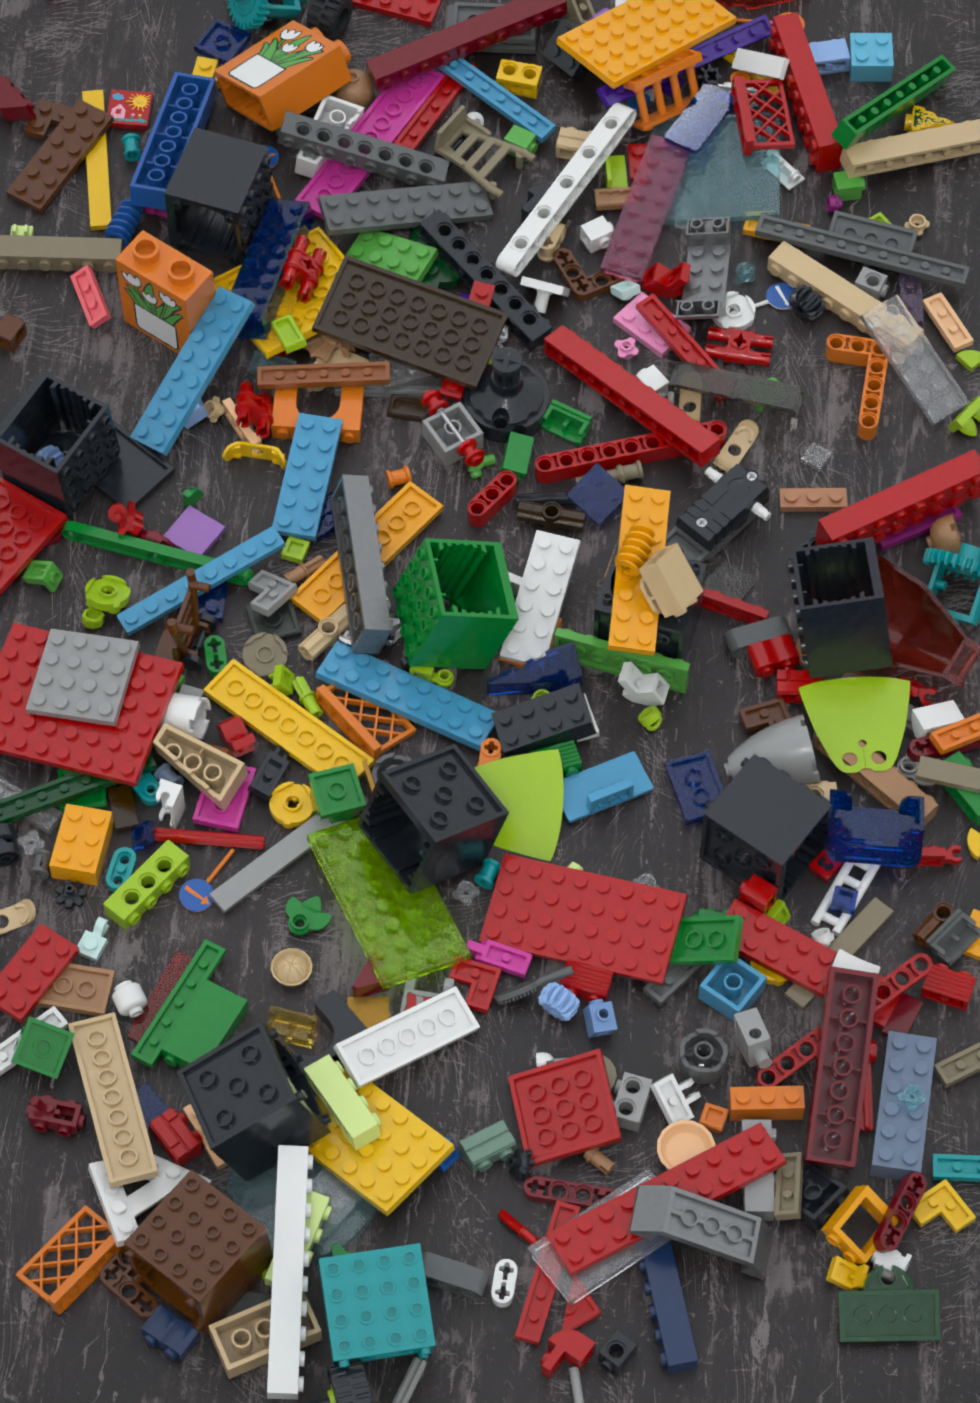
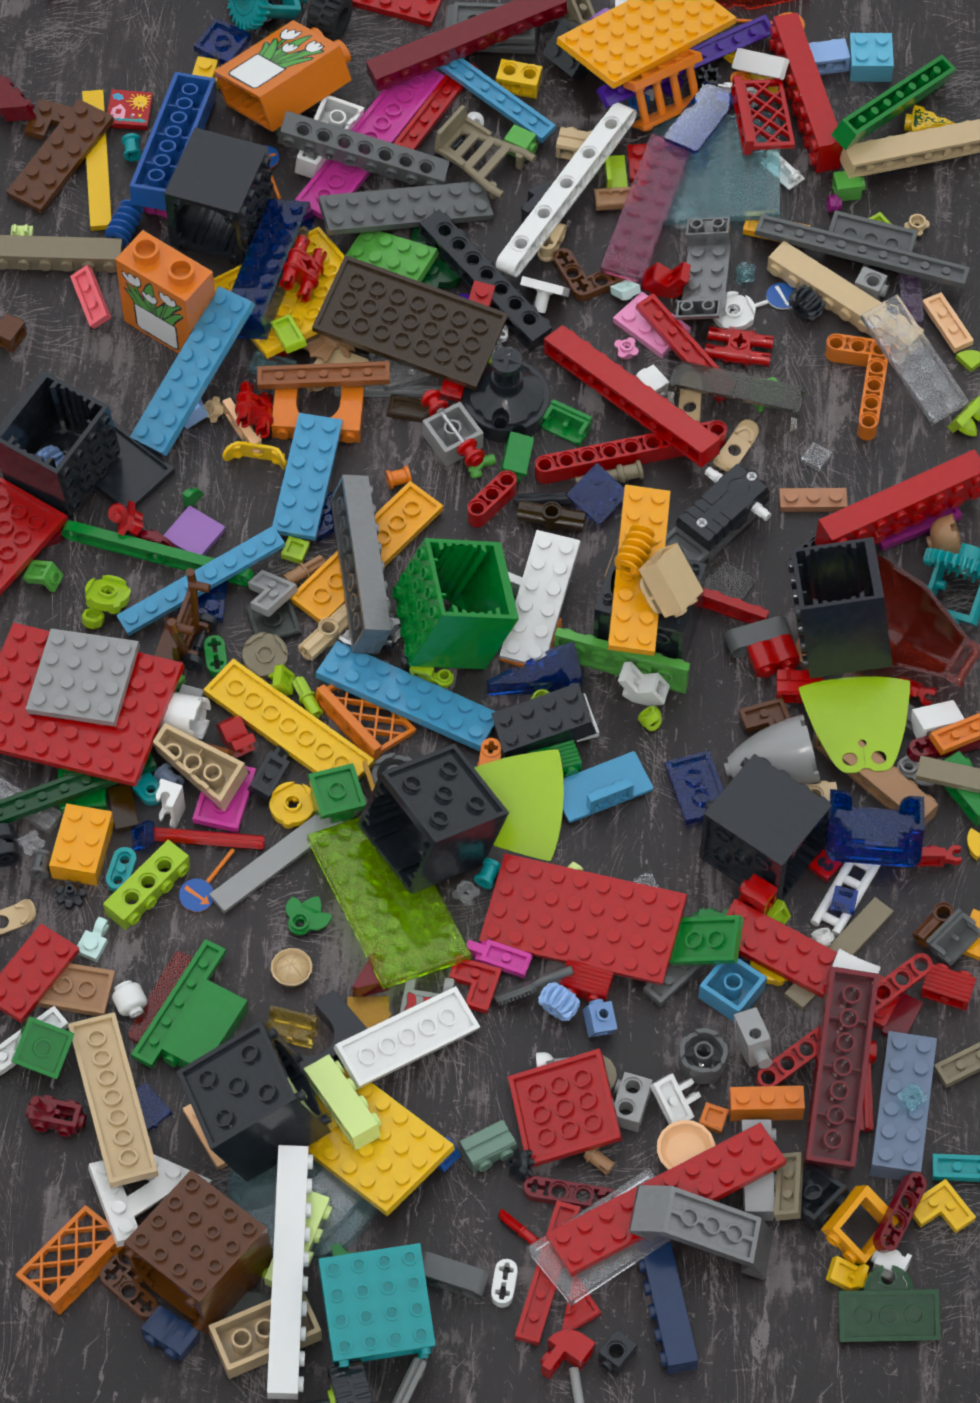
(176, 1137): red brick -> none
(358, 91): medium nougat cylinder -> none
(596, 234): white brick -> none

